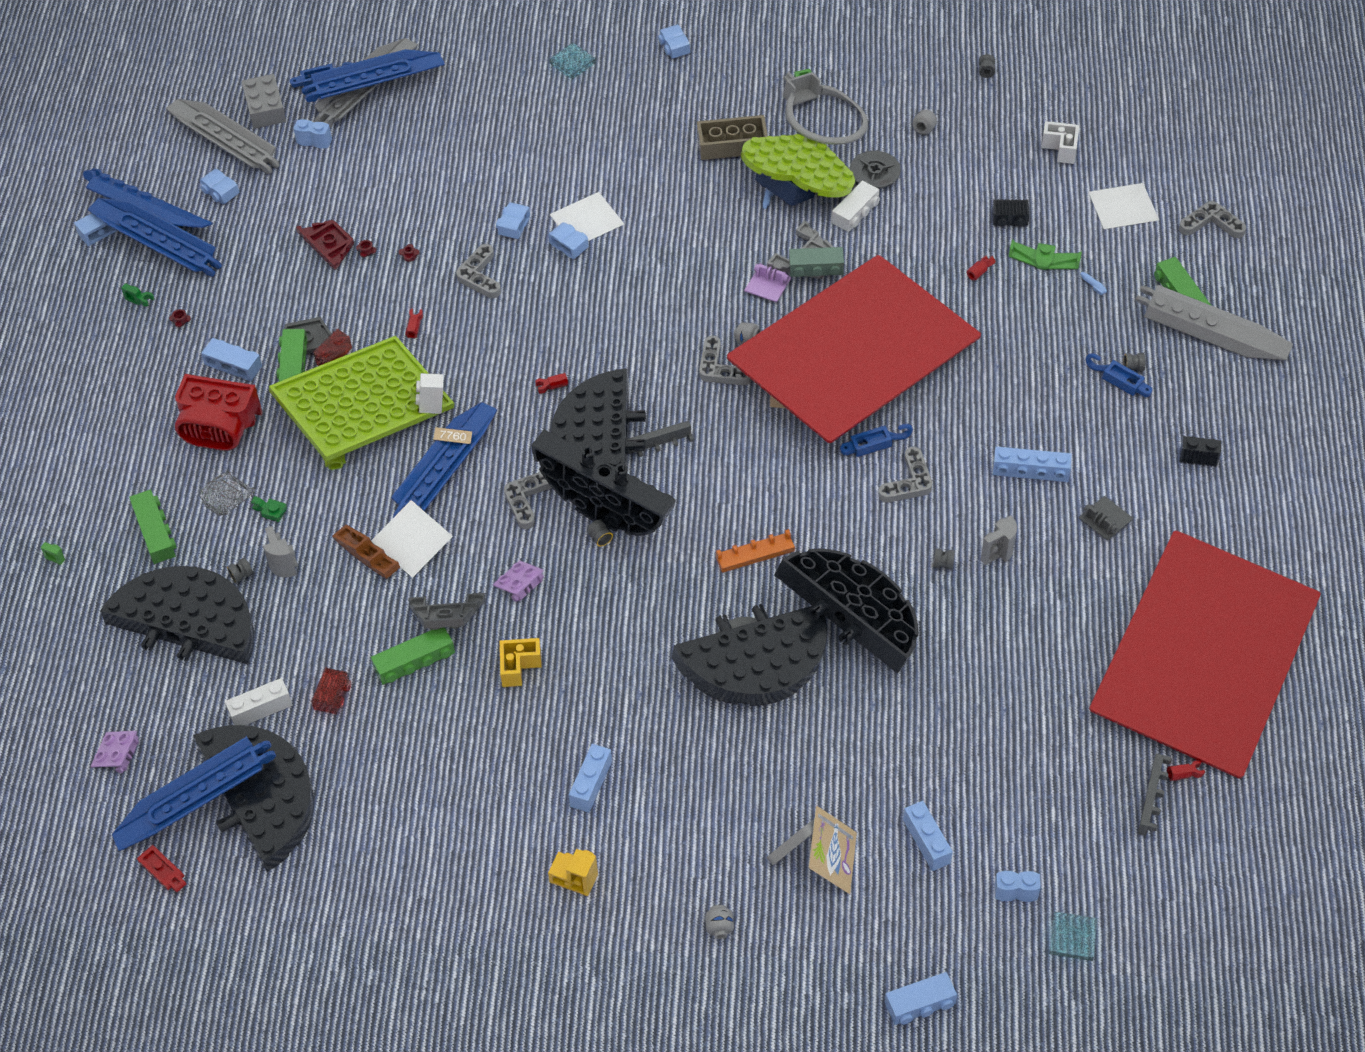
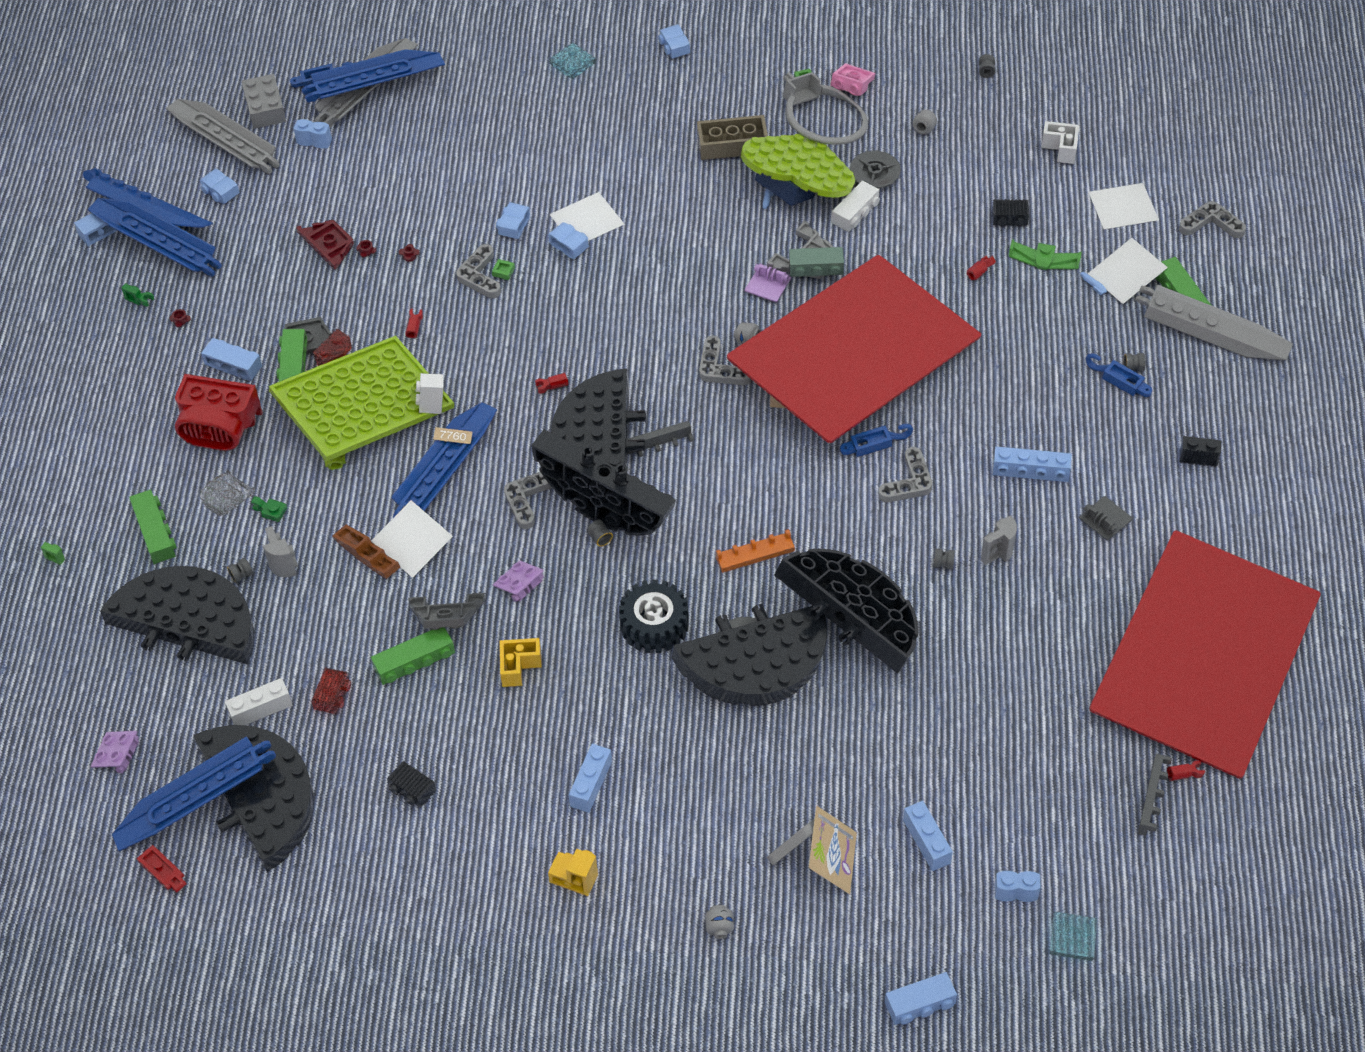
(411, 784): none -> black brick
(503, 269): none -> bright green plate
(654, 630): none -> black wheel
(852, 79): none -> bright pink plate
(1127, 270): none -> white sticker

